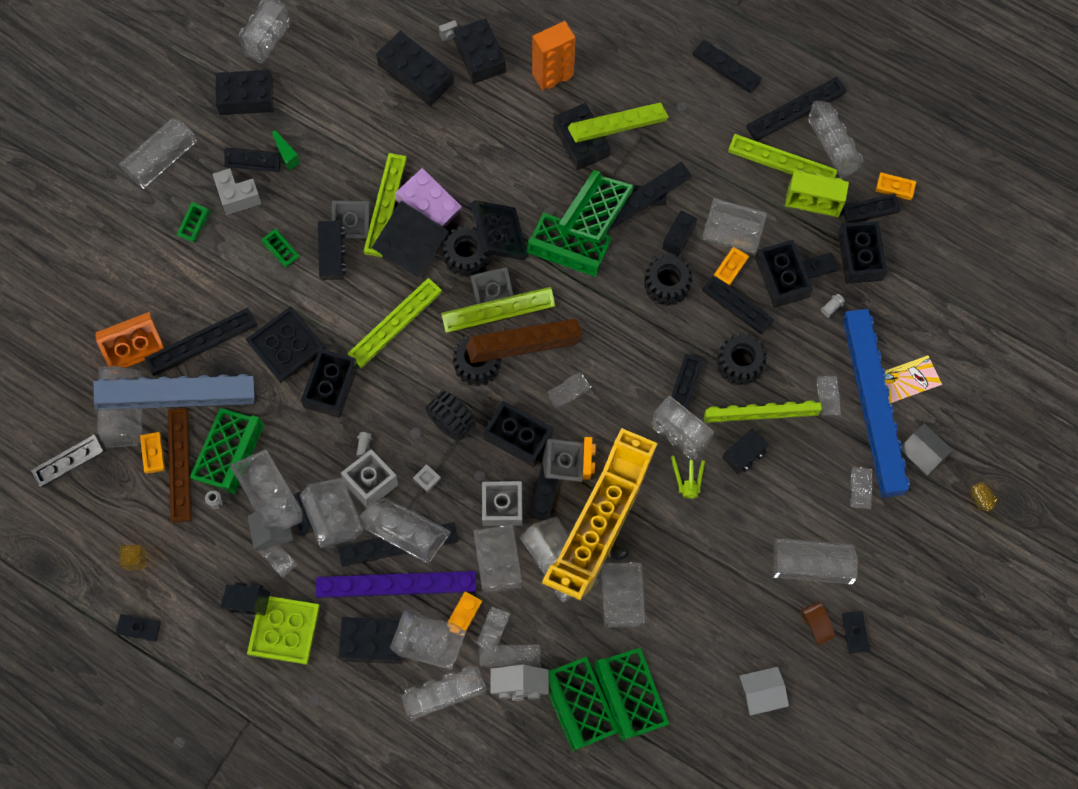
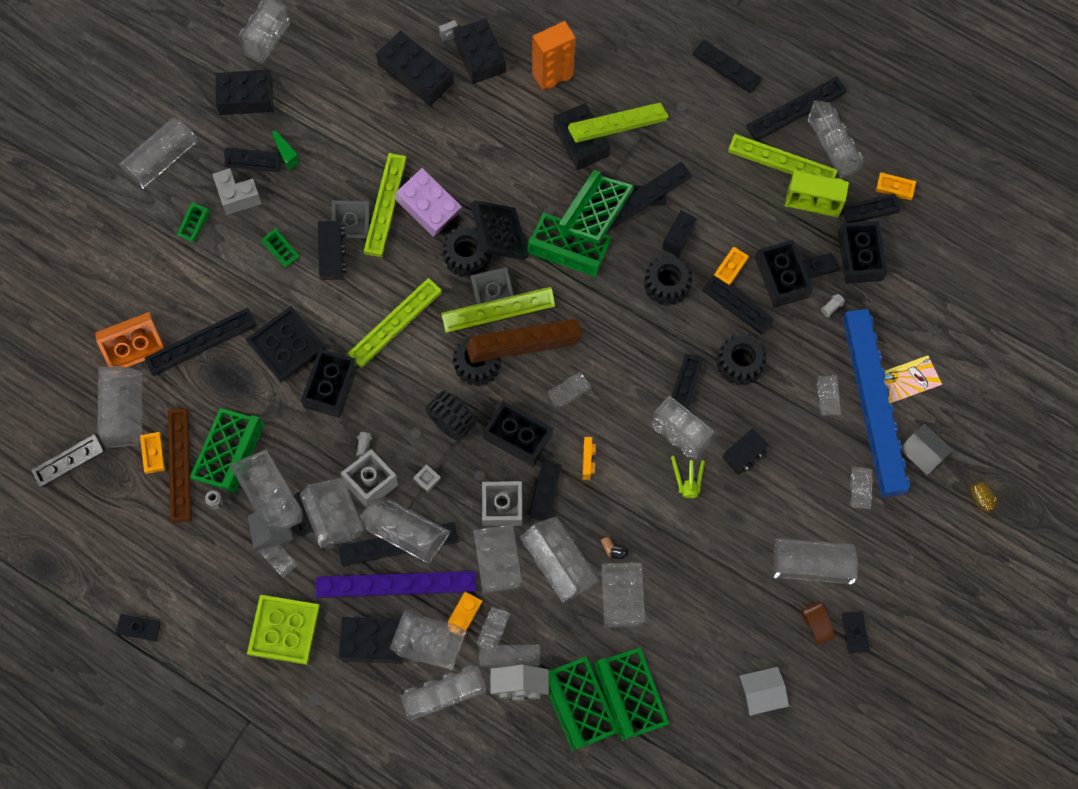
(132, 557): clear yellow brick -> none
(173, 392): sand blue brick -> none
(245, 599): black brick -> none
(410, 239): black plate -> none
(563, 460): dark grey slope -> none
(602, 516): yellow slope -> none
(734, 226): clear brick -> none
(756, 412): lime plate -> none

